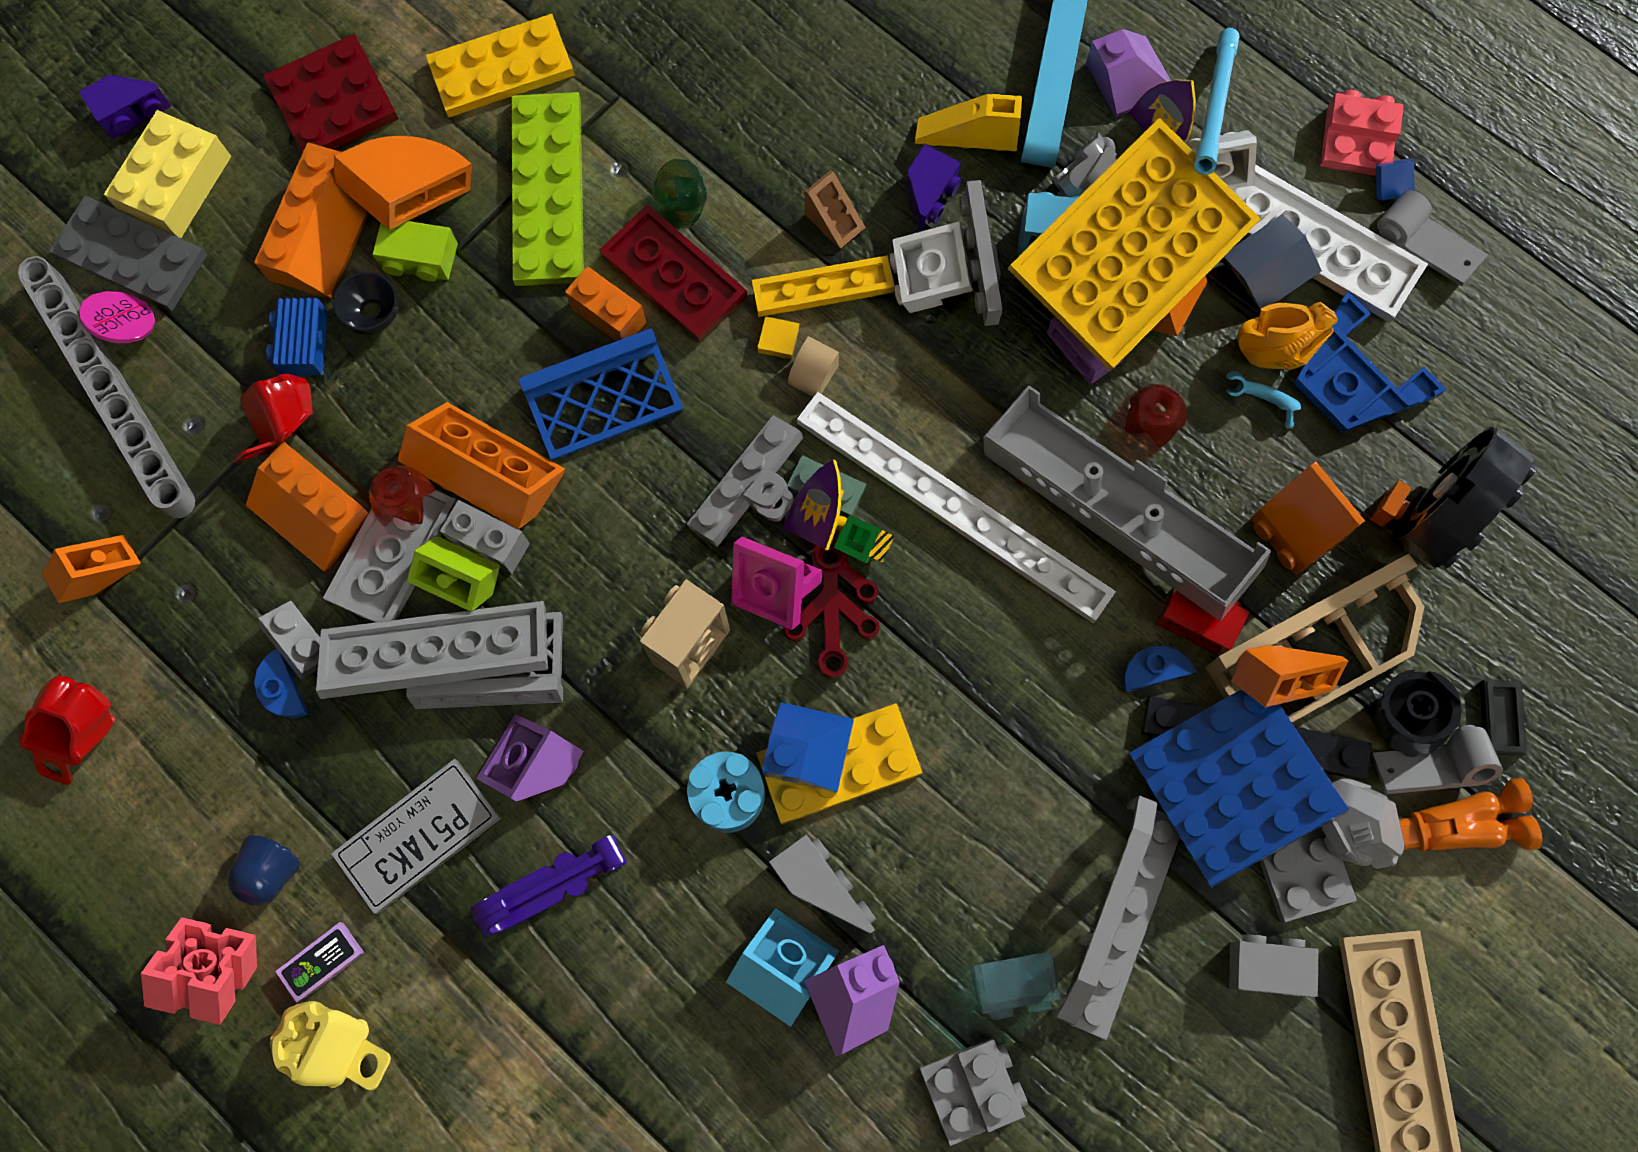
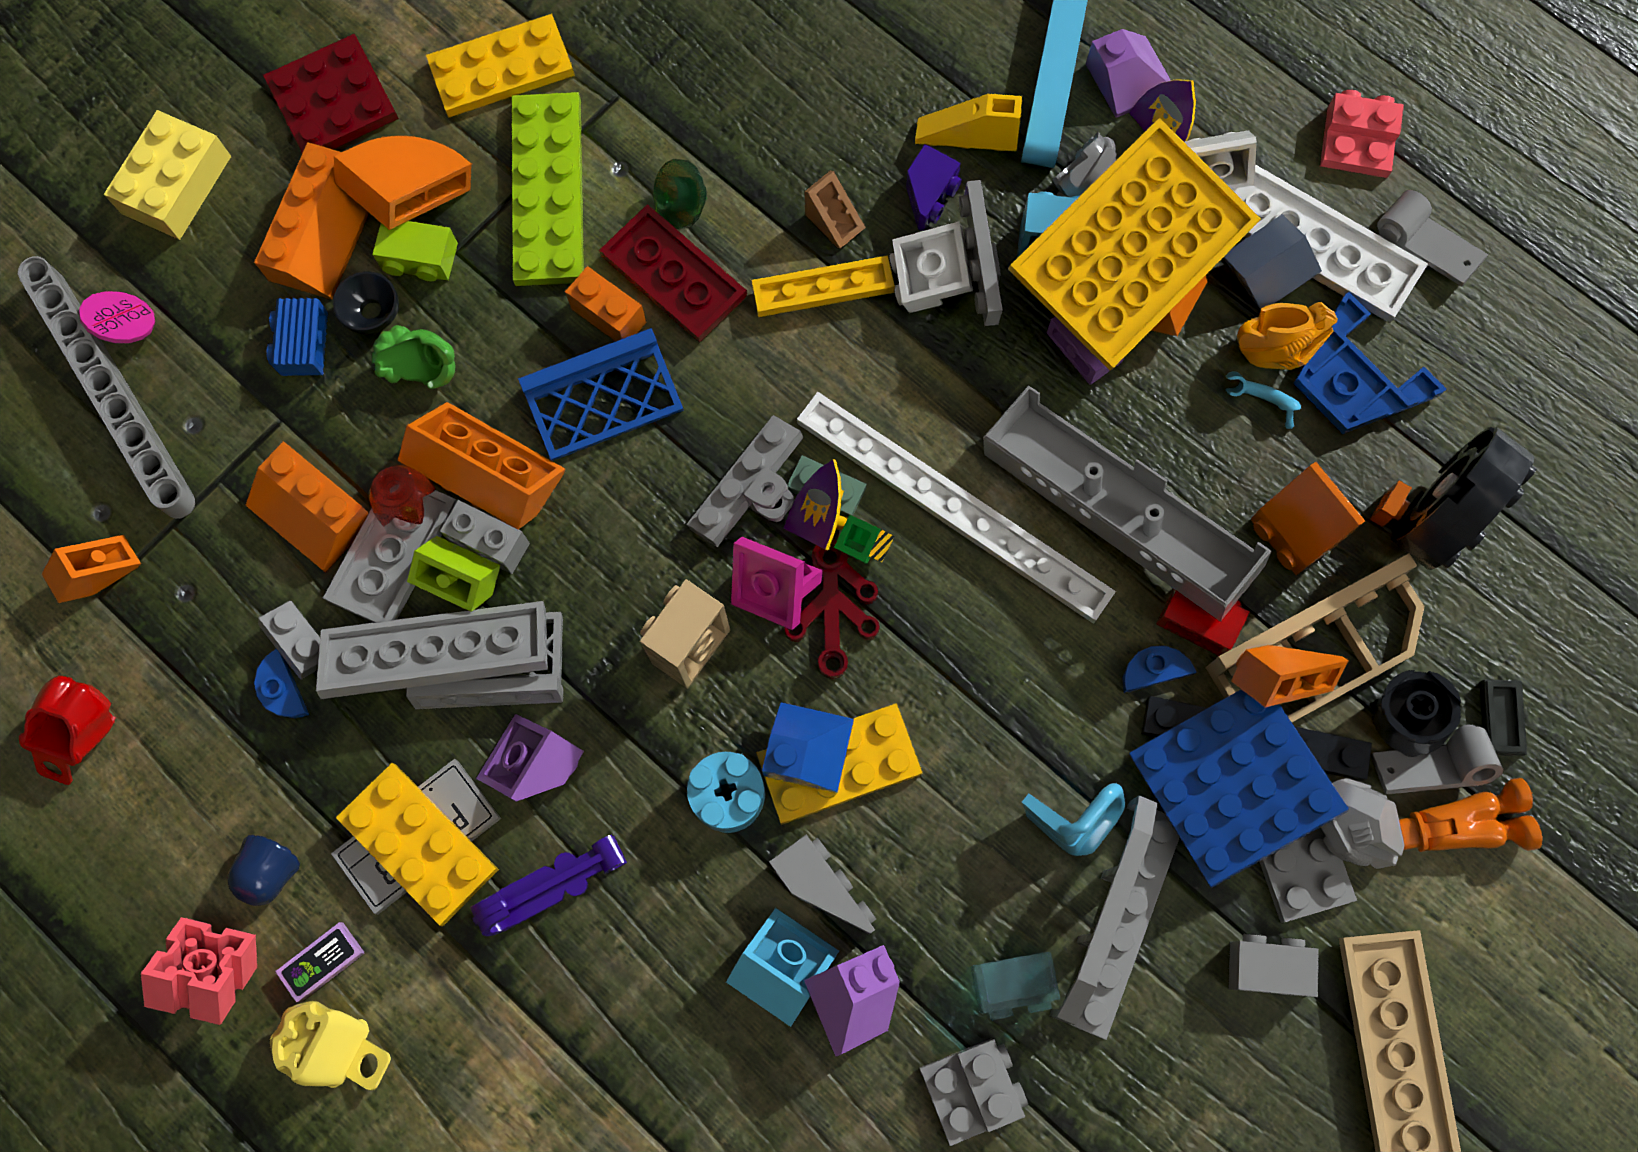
(123, 103): dark purple slope -> none
(128, 253): dark grey plate -> none
(275, 411): red piece -> none
(413, 356): none -> bright green hair
(417, 844): none -> yellow plate
(778, 338): yellow tile -> none
(813, 367): tan brick -> none
(1089, 830): none -> medium azure piece
(1146, 419): clear red piece -> none
(1208, 147): medium azure piece -> none
(1394, 178): blue tile -> none

